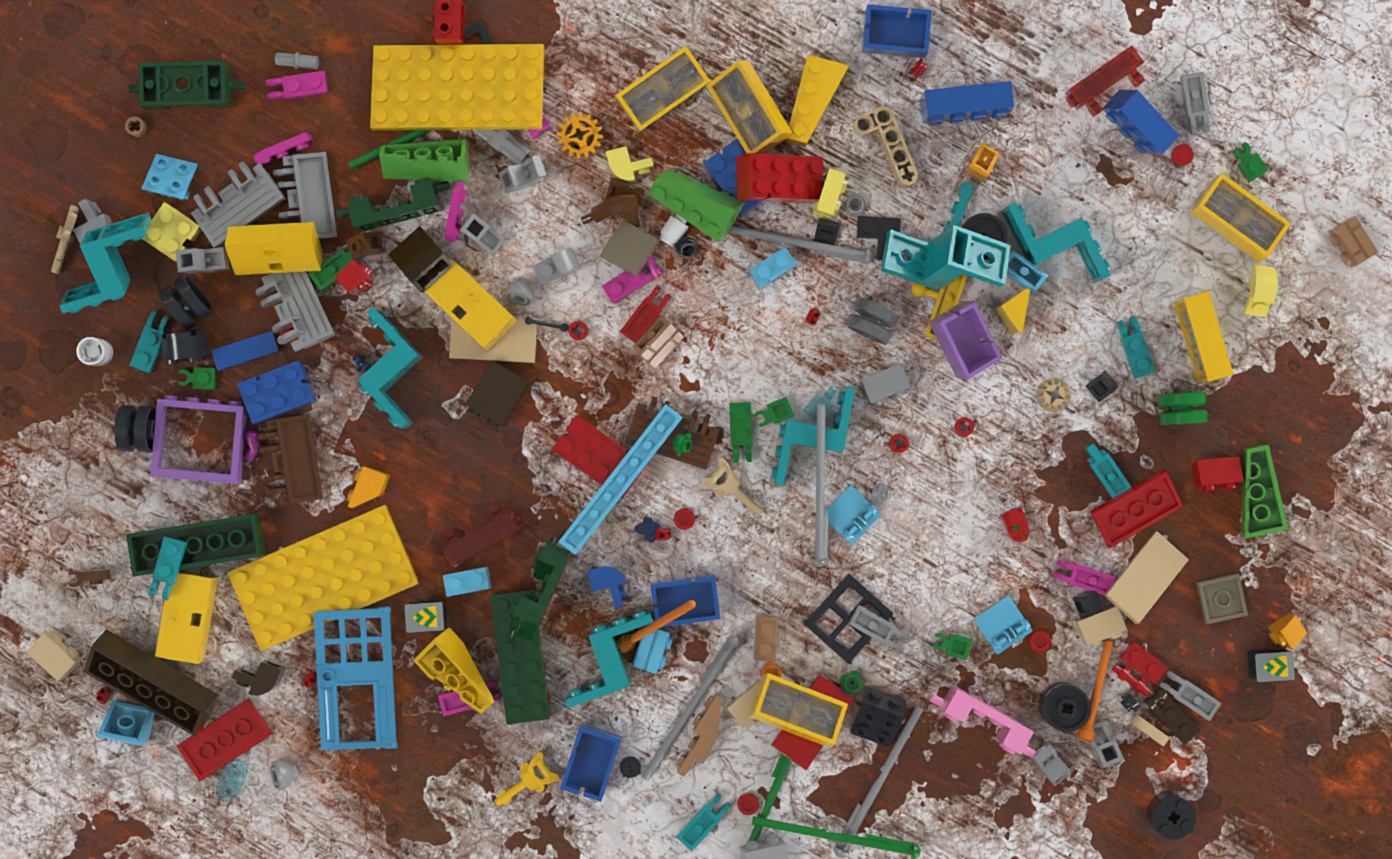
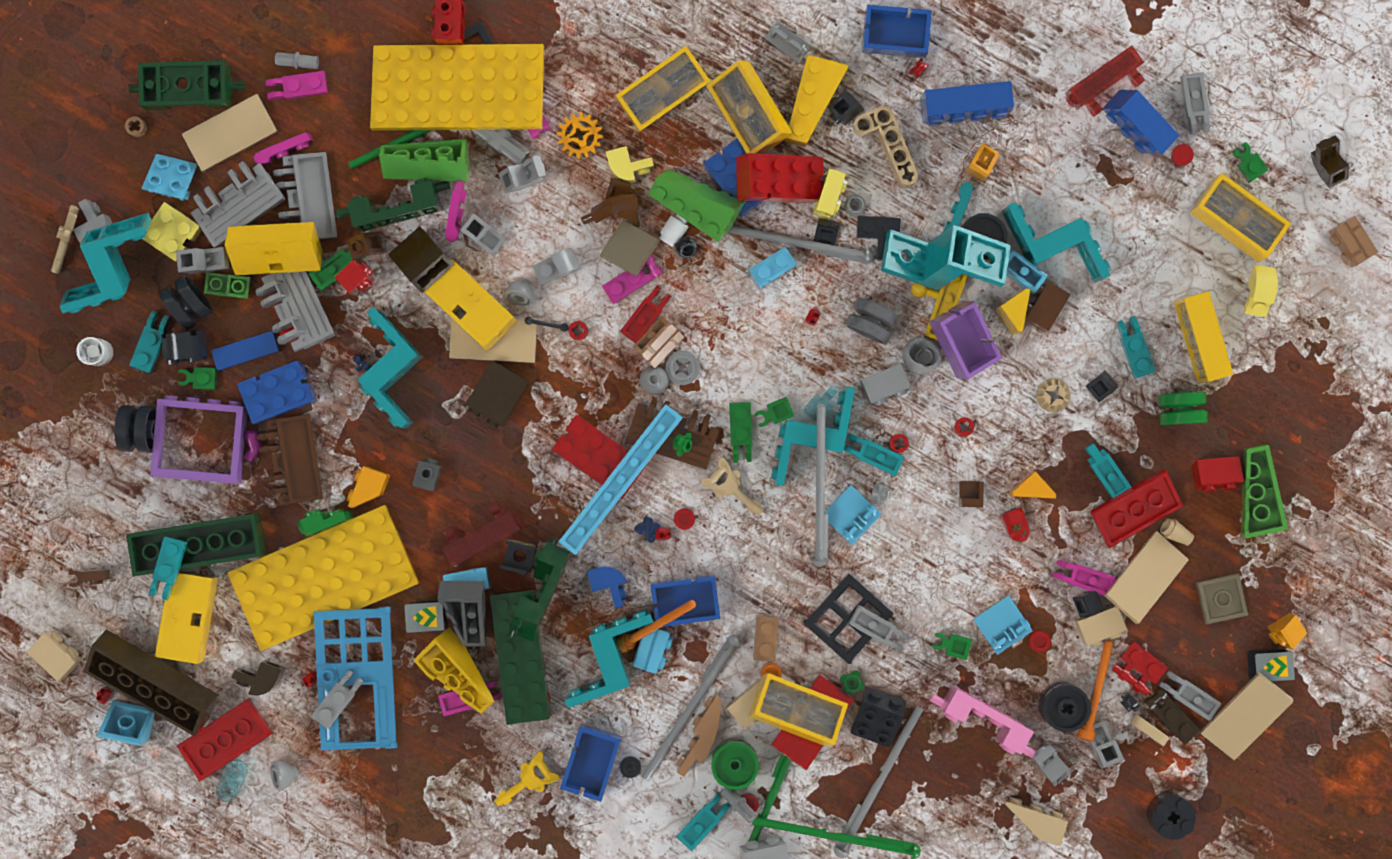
(226, 285): none -> bright green slope
(230, 133): none -> tan tile
(318, 521): none -> green plate
(335, 701): none -> light grey hinge
(427, 474): none -> dark grey brick
(466, 609): none -> dark grey wedge
(511, 564): none -> black piece
(654, 380): none -> light grey brick
(672, 367): none -> light grey gear
(734, 777): none -> green wheel
(738, 804): none -> light grey axle
(787, 42): none -> light grey hinge
(842, 102): none -> black brick
(875, 455): none -> teal hinge
(921, 355): none -> light grey hair
(971, 494): none -> reddish brown panel
(1032, 486): none -> light orange slope
(1046, 306): none -> reddish brown brick
(1046, 826): none -> tan slope
(1175, 531): none -> tan cone
(1246, 716): none -> tan tile
(1329, 163): none -> dark brown brick

